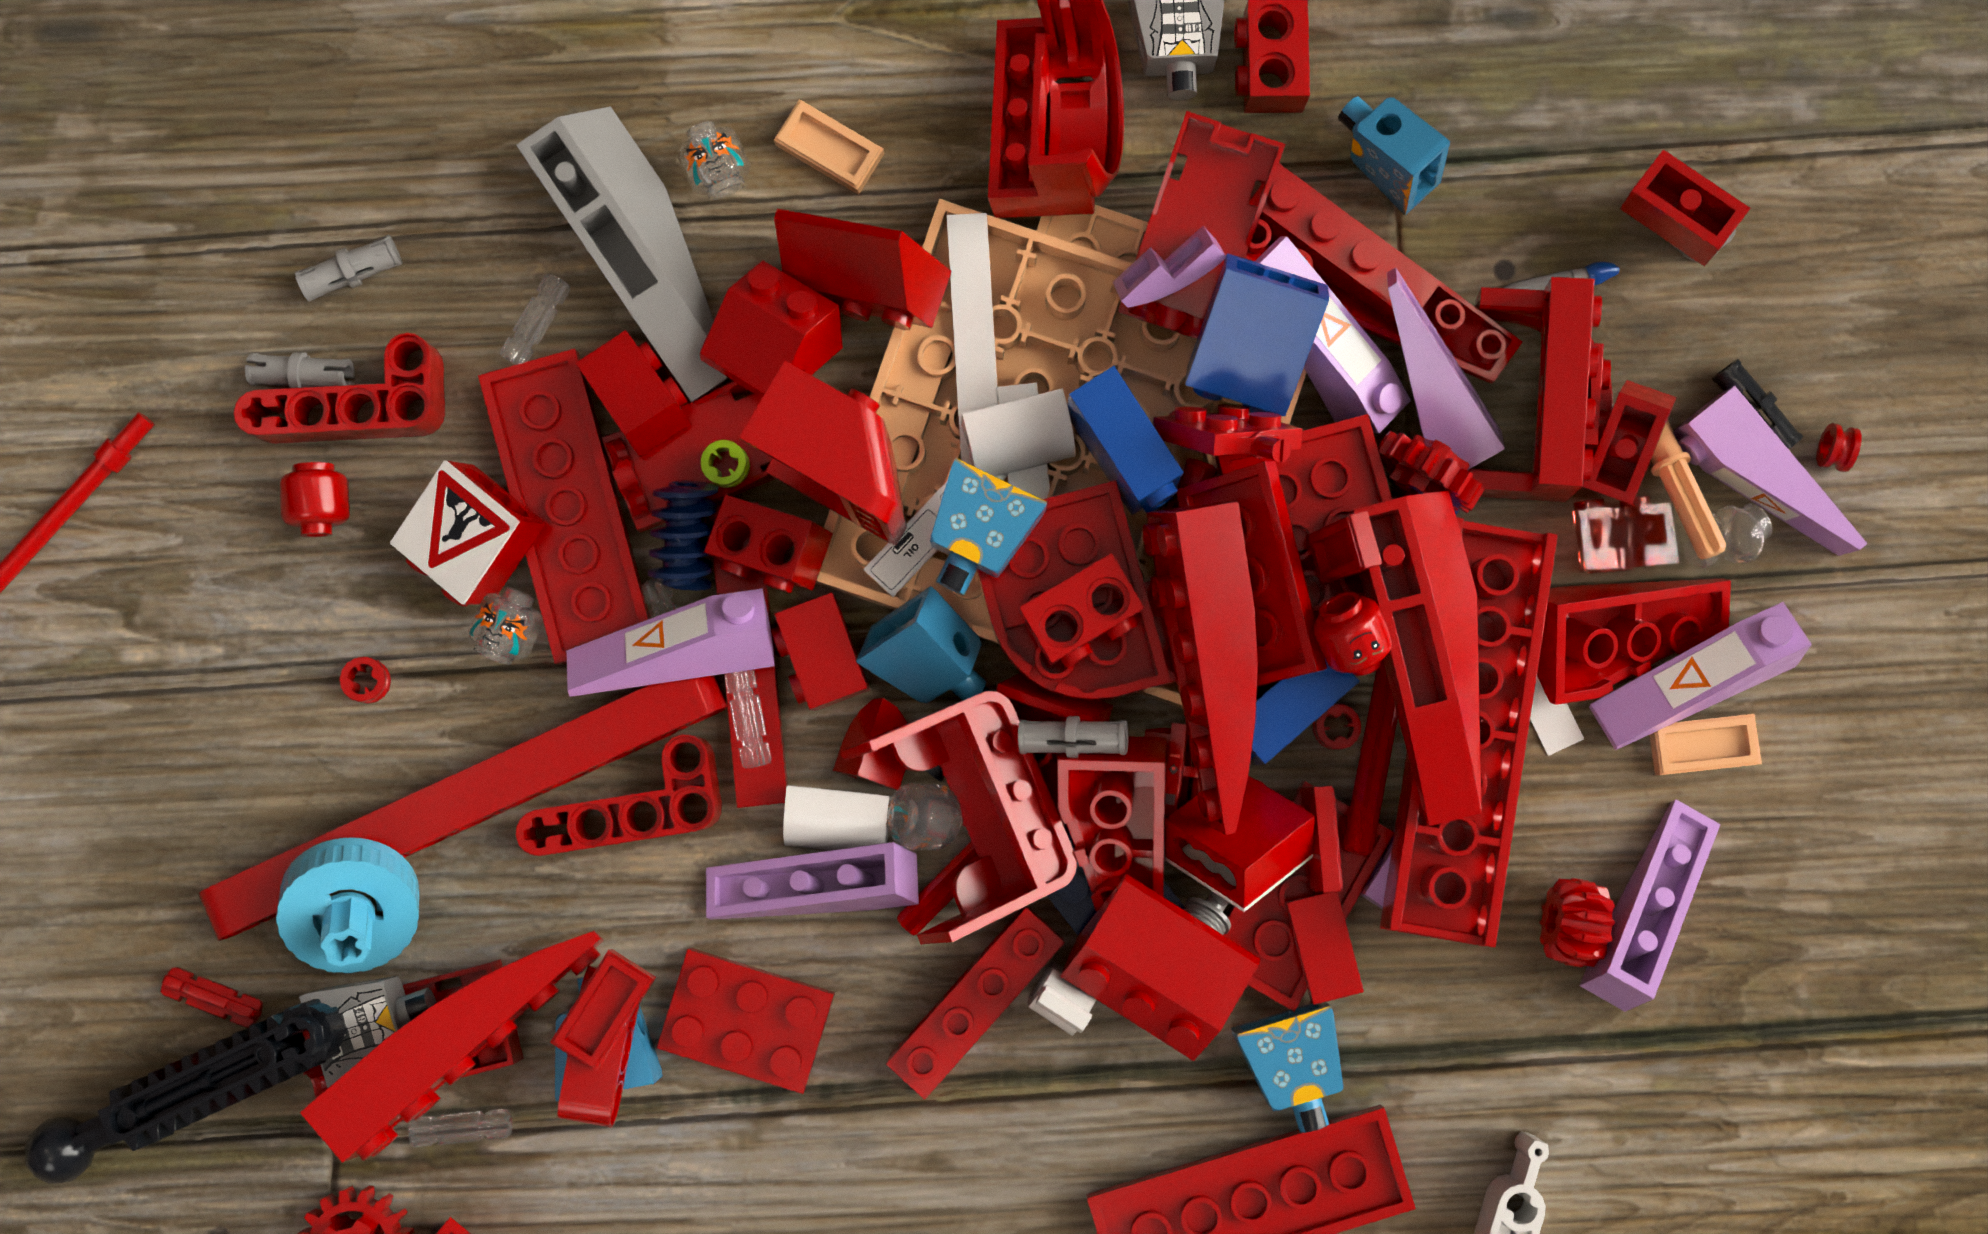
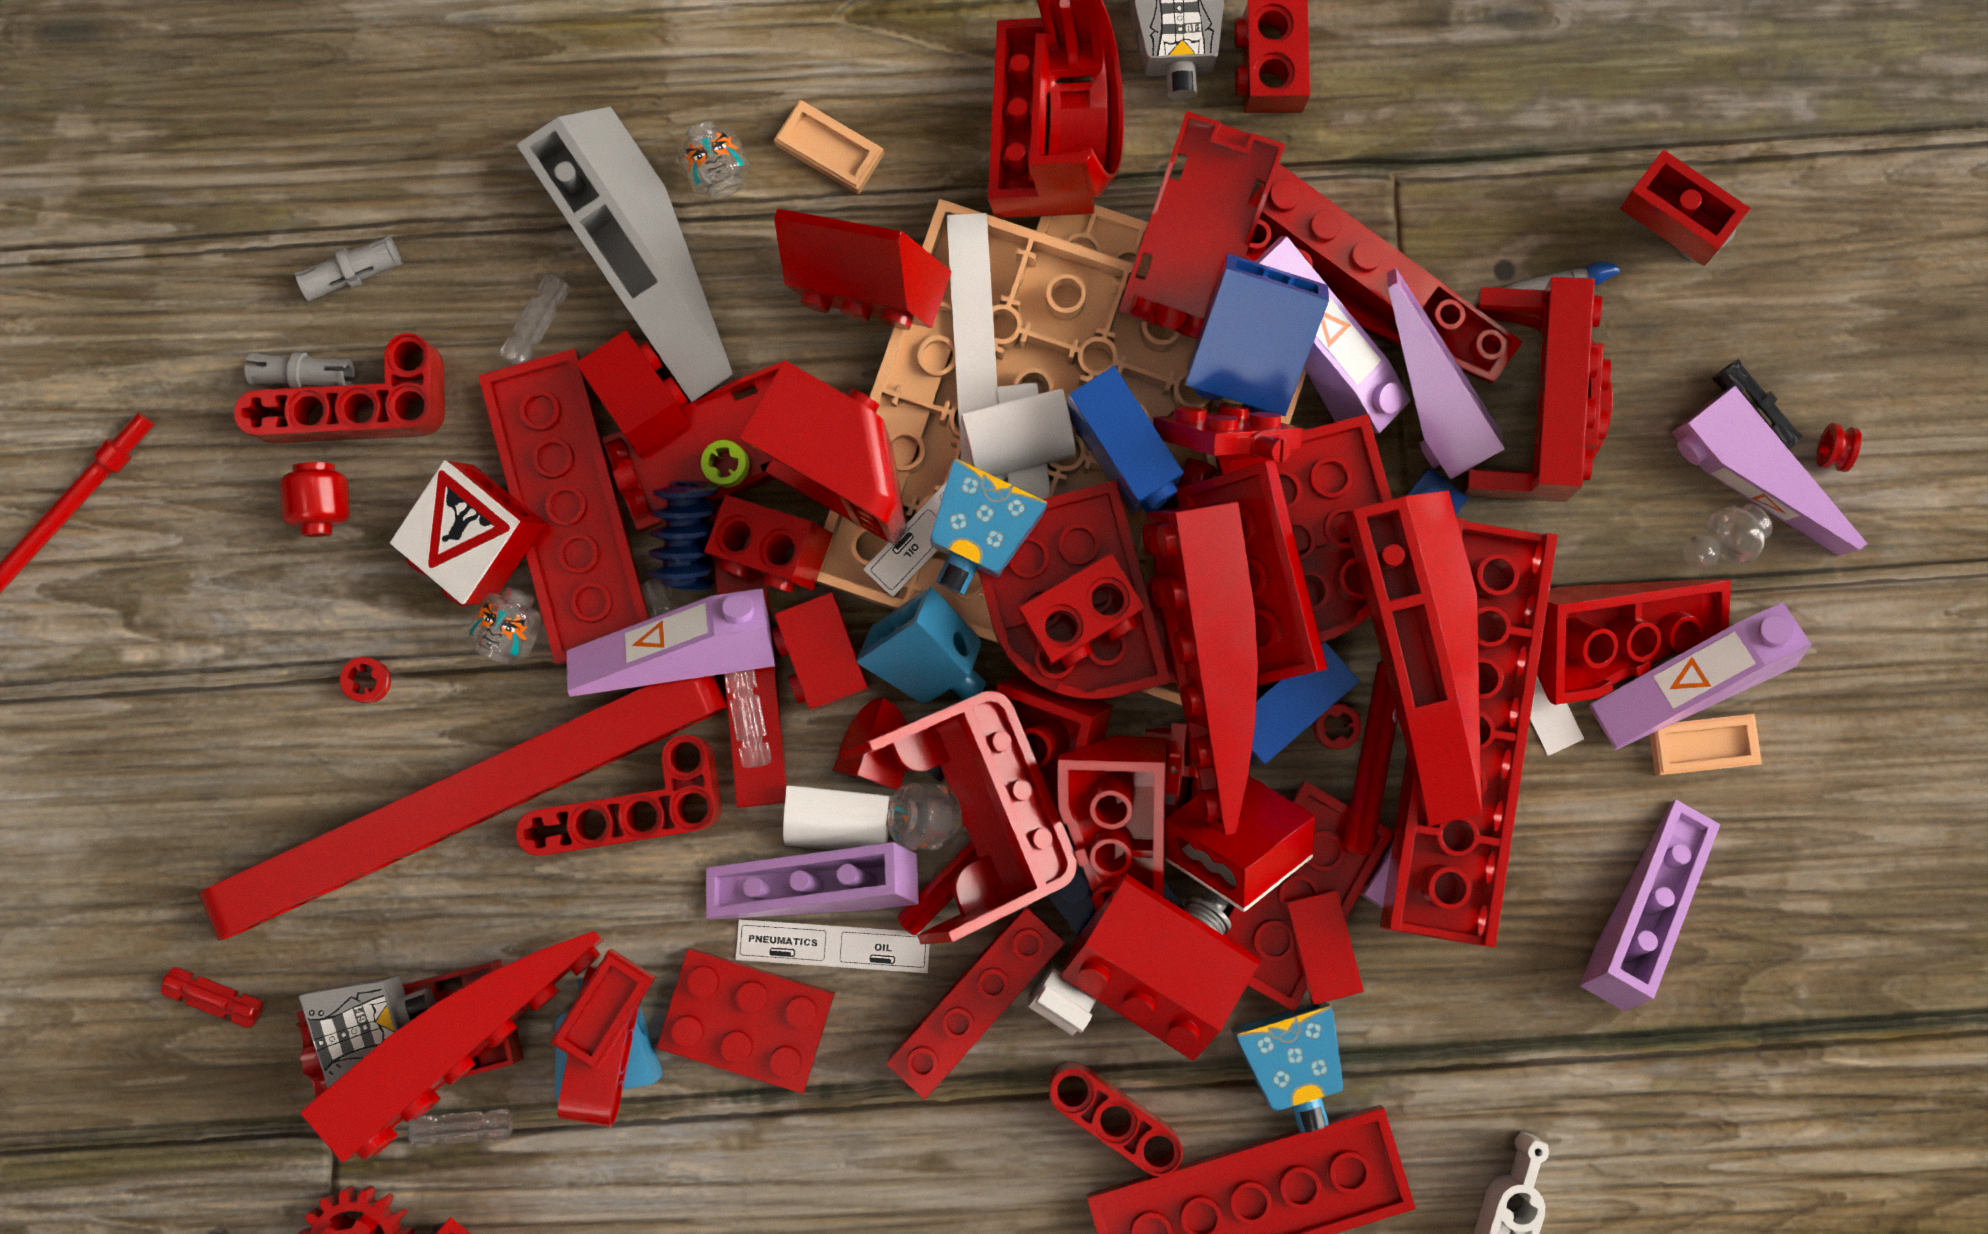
(190, 1089): black gear -> none
(343, 929): medium azure piece -> none
(770, 321): red slope -> none
(831, 946): none -> white sticker
(1073, 737): light grey pin -> none
(1129, 1139): none -> red beam
(1156, 278): lavender slope -> none
(1325, 866): red tile -> none
(1344, 548): red tile -> none
(1352, 634): red head -> none
(1396, 150): dark azure torso -> none
(1429, 467): red gear -> none
(1576, 922): red gear -> none
(1624, 536): clear red cylinder -> none
(1629, 441): red brick -> none
(1673, 468): light nougat axle -> none

